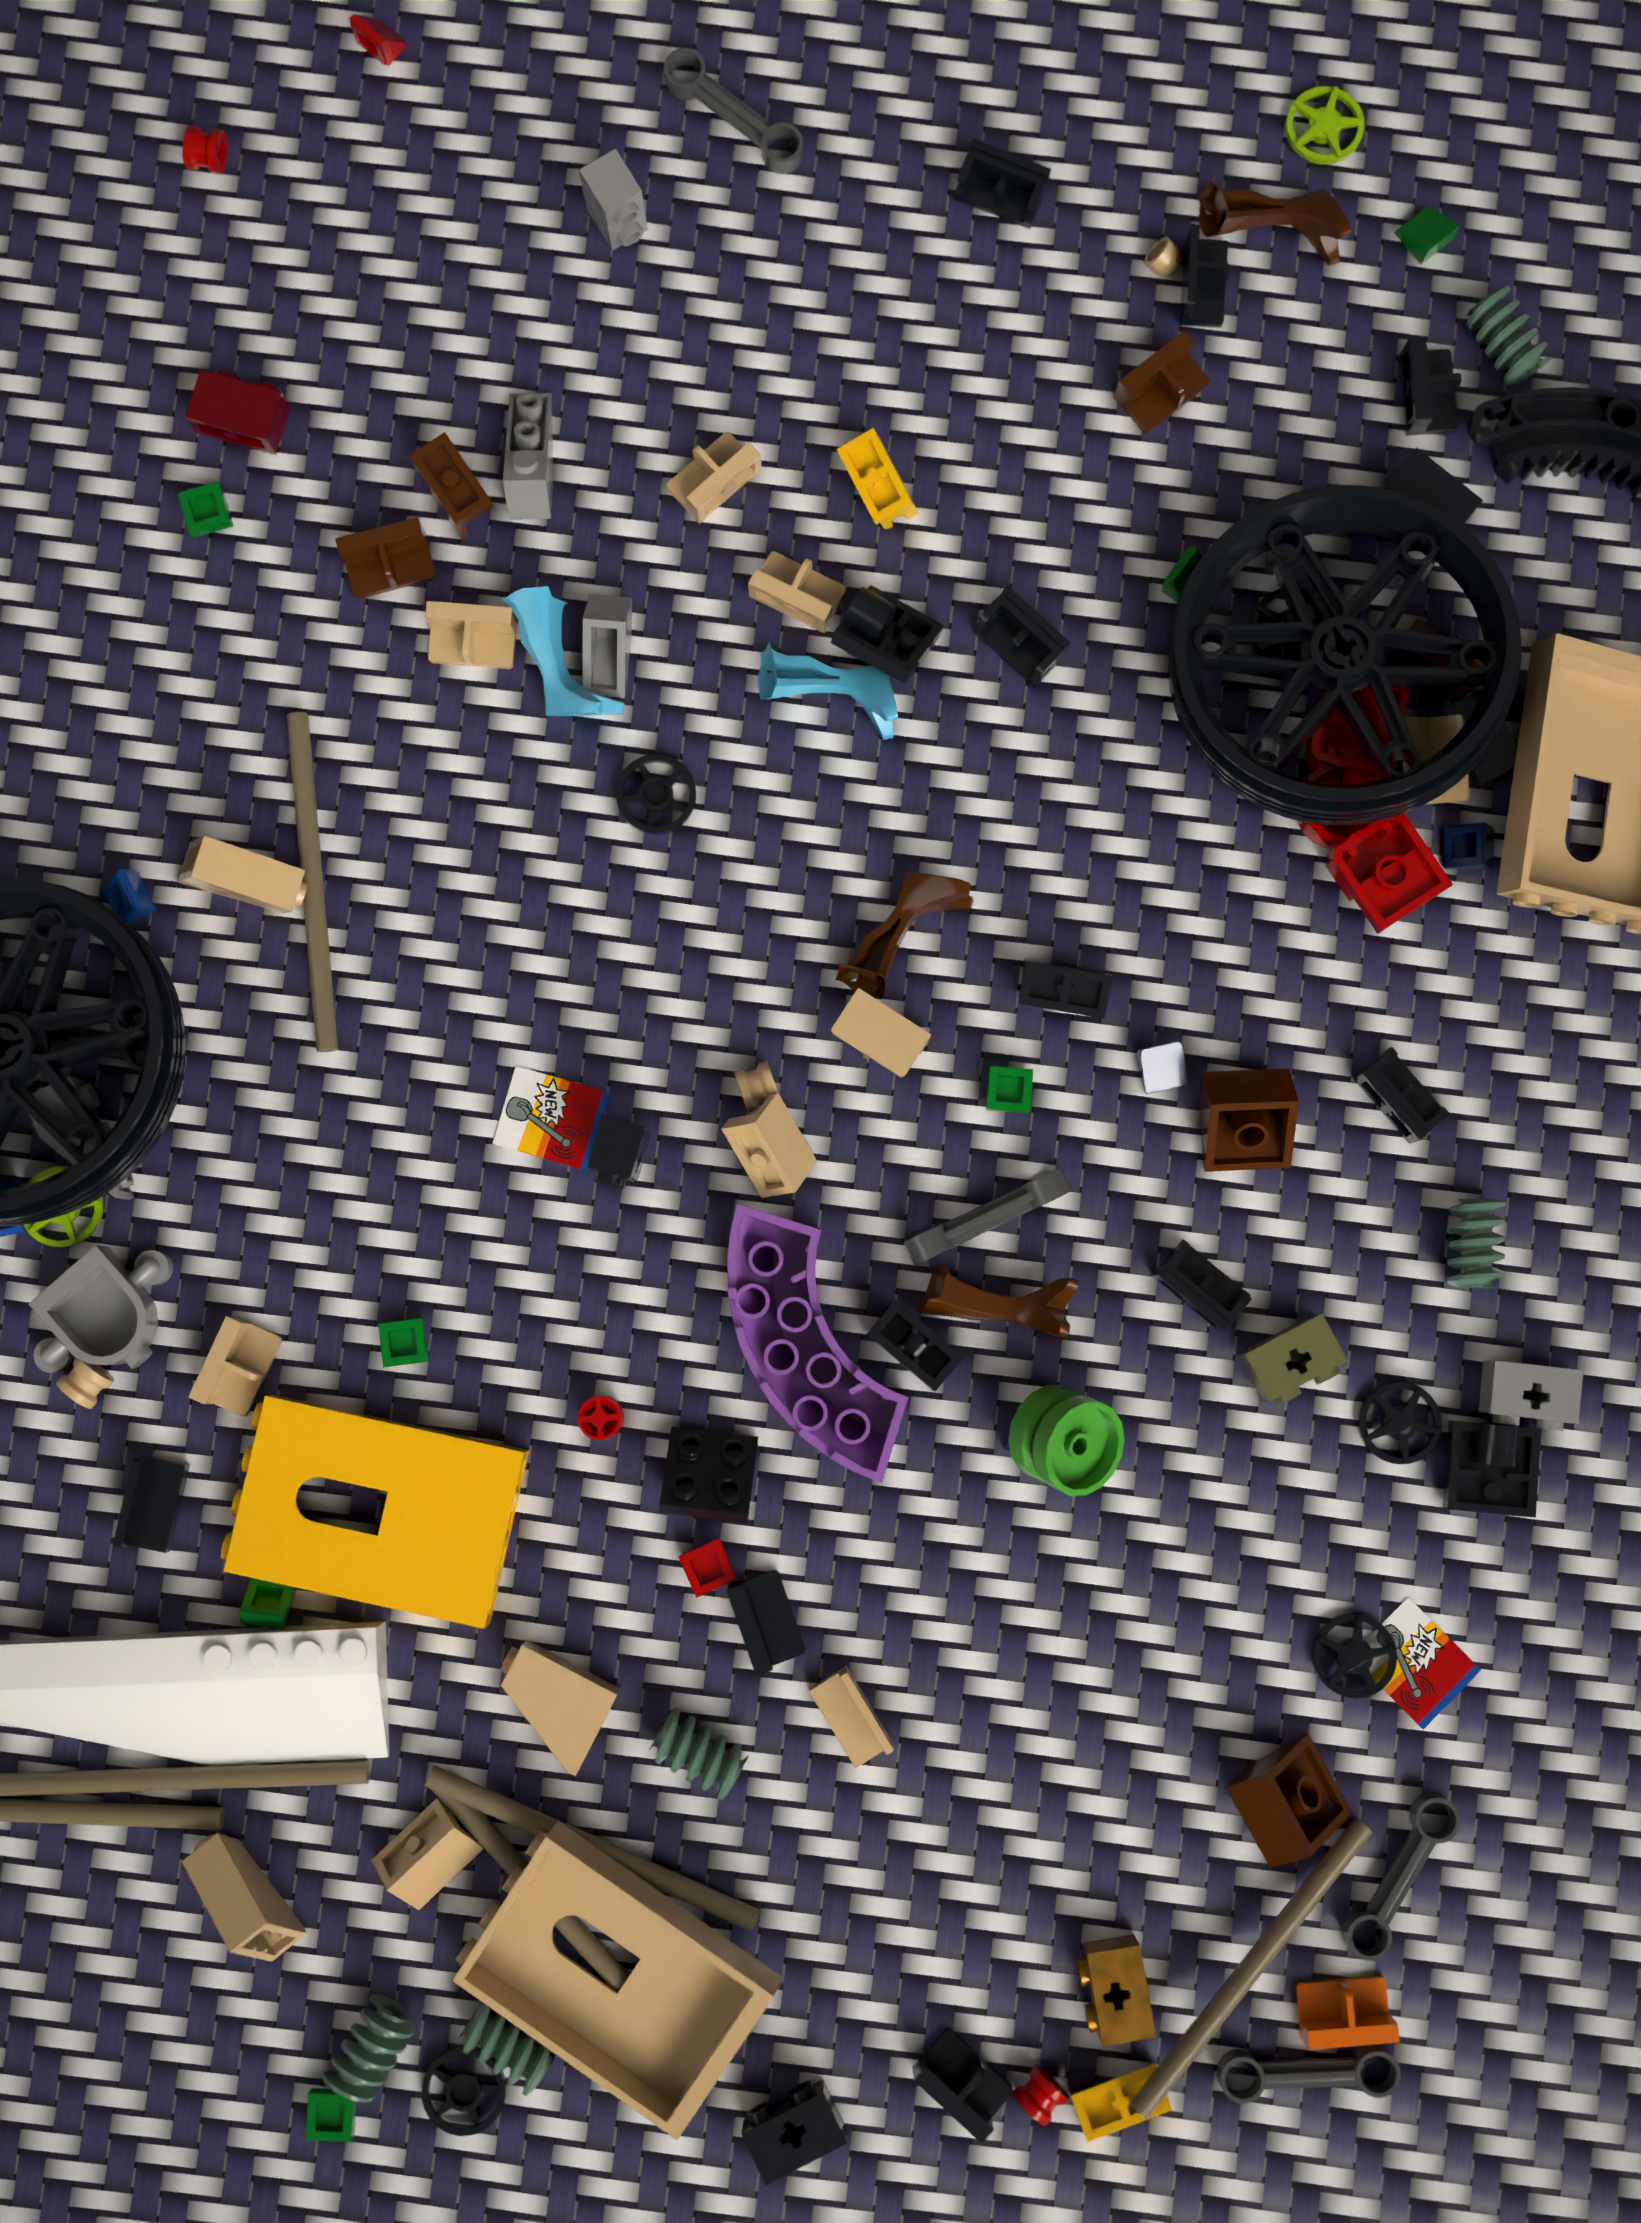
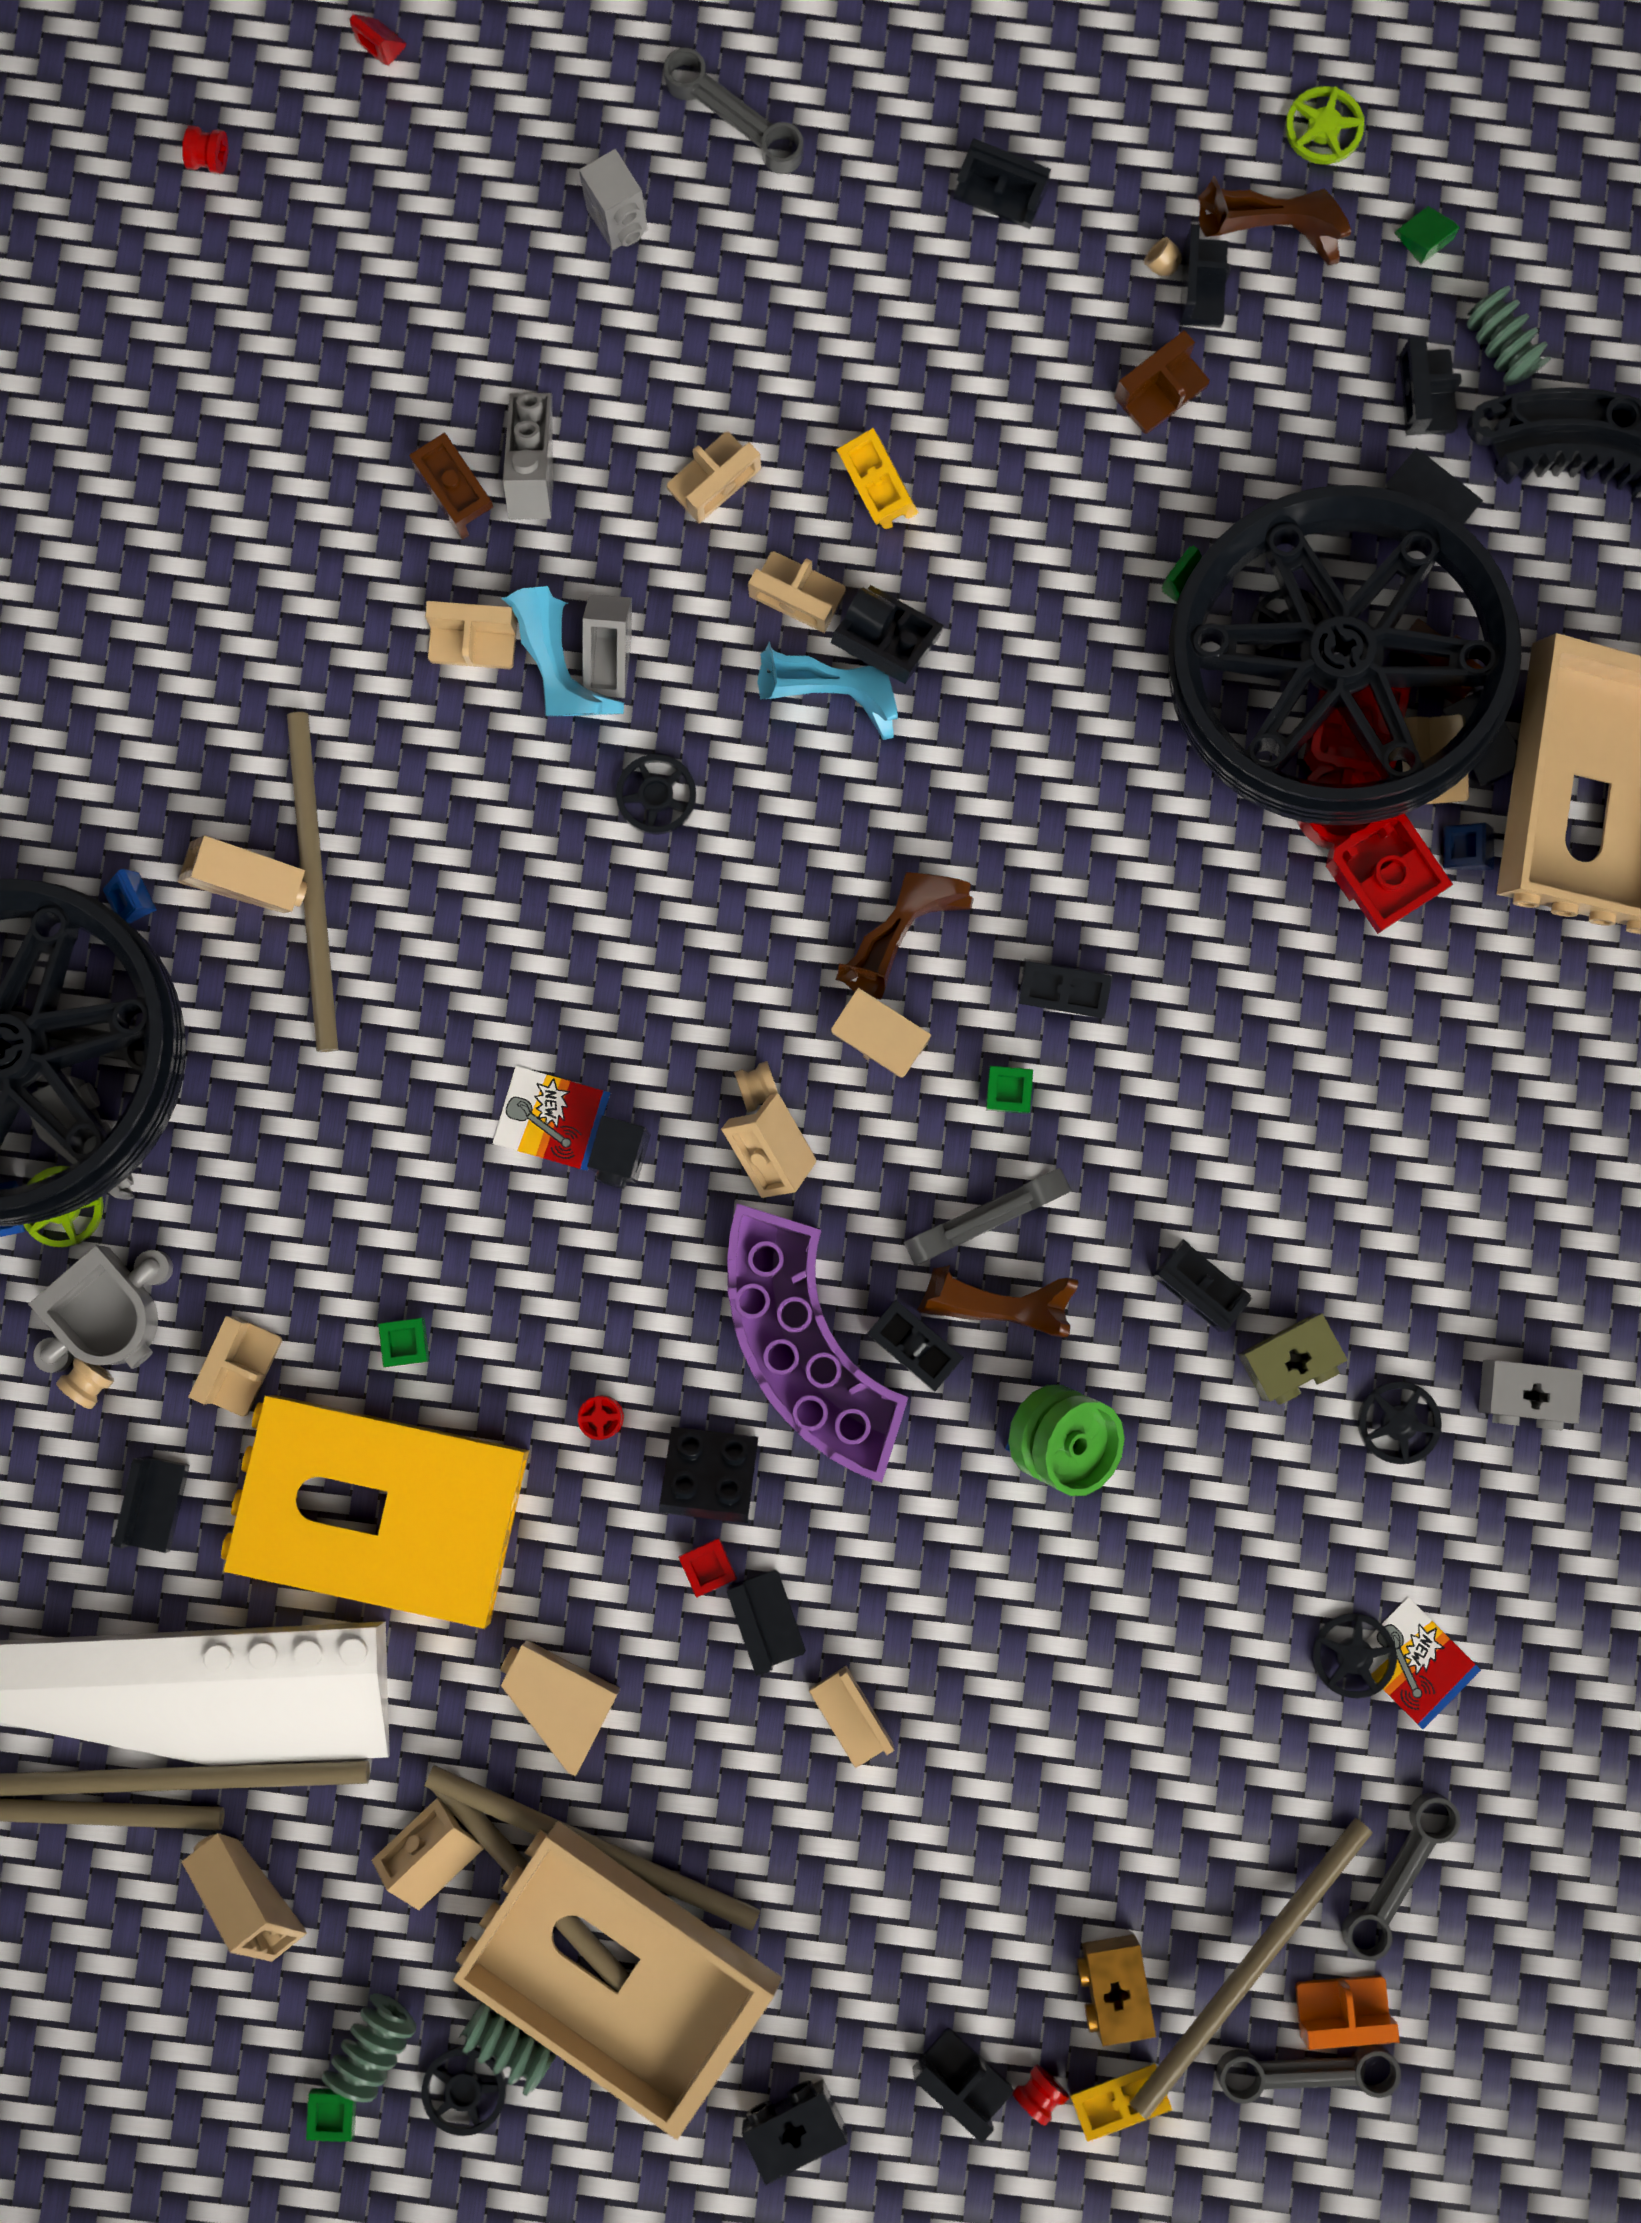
(205, 509): green plate -> none
(238, 410): dark red brick -> none
(267, 1604): green plate -> none
(386, 558): reddish brown panel -> none
(698, 1753): sand green piece -> none
(1021, 636): black hinge -> none
(1162, 1067): slope -> none
(1248, 1119): reddish brown slope -> none
(1289, 1801): reddish brown slope -> none
(1400, 1096): black hinge -> none
(1476, 1243): sand green piece -> none
(1492, 1469): black plate -> none

